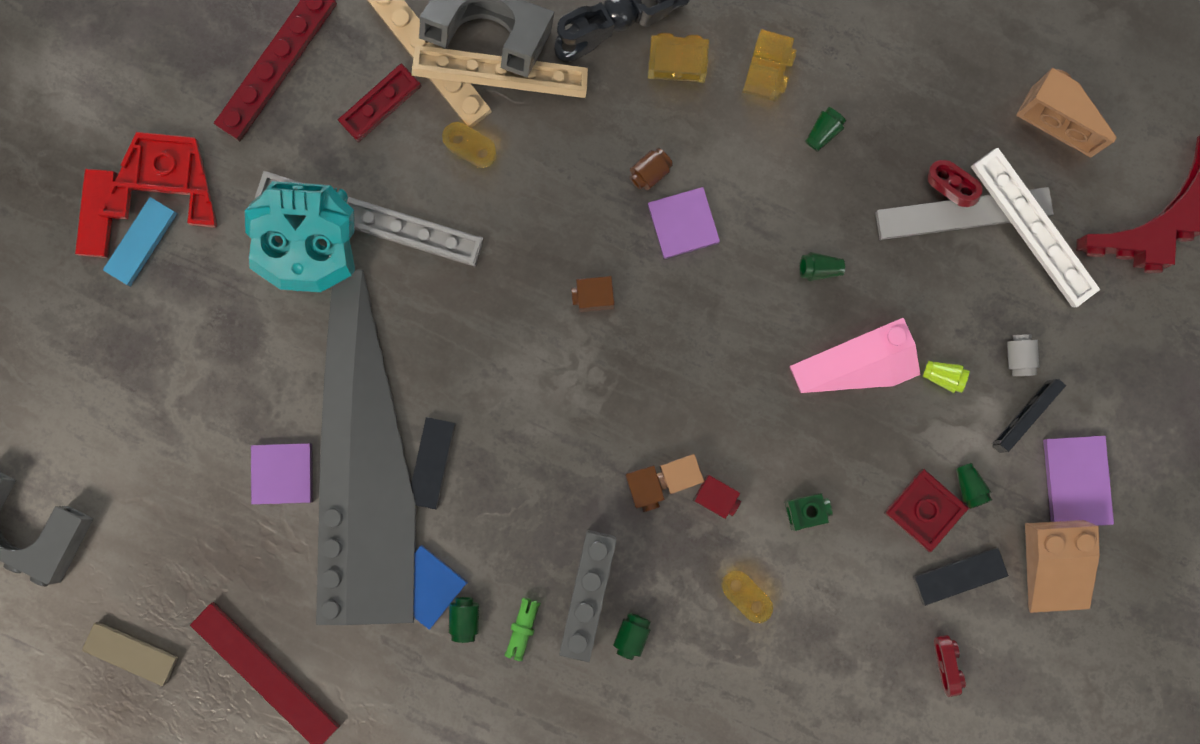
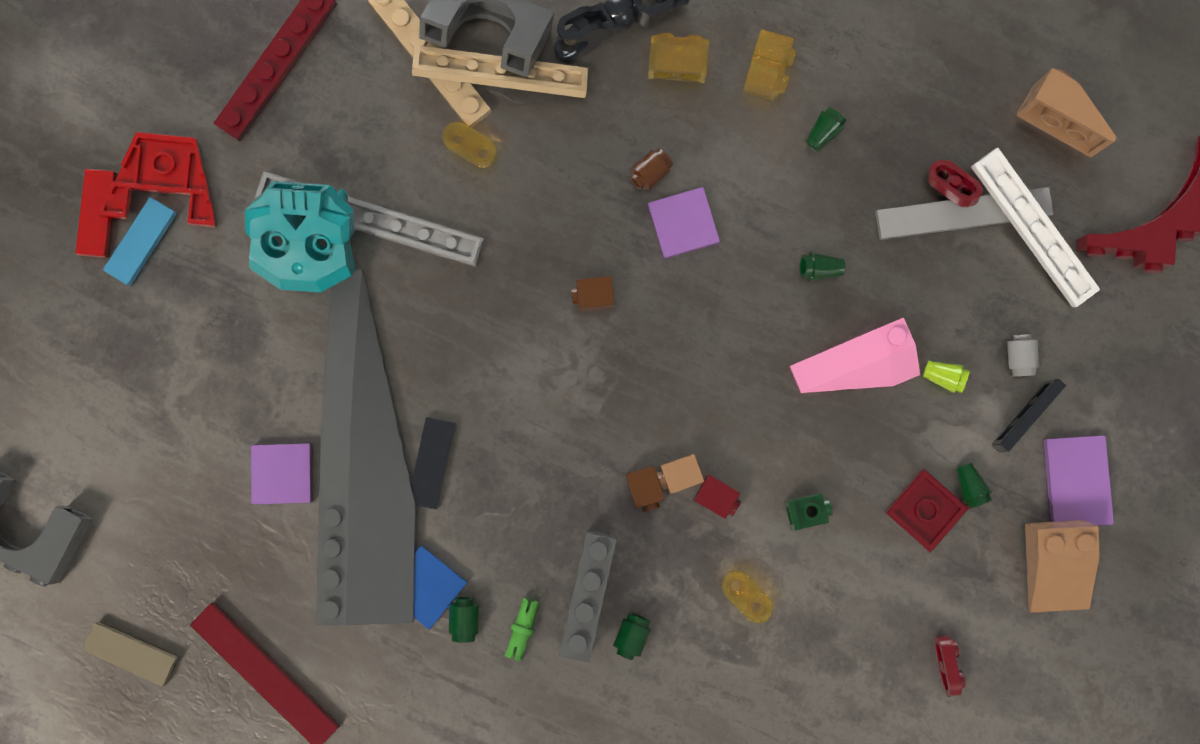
(379, 102): dark red tile -> none
(960, 576): black tile -> none

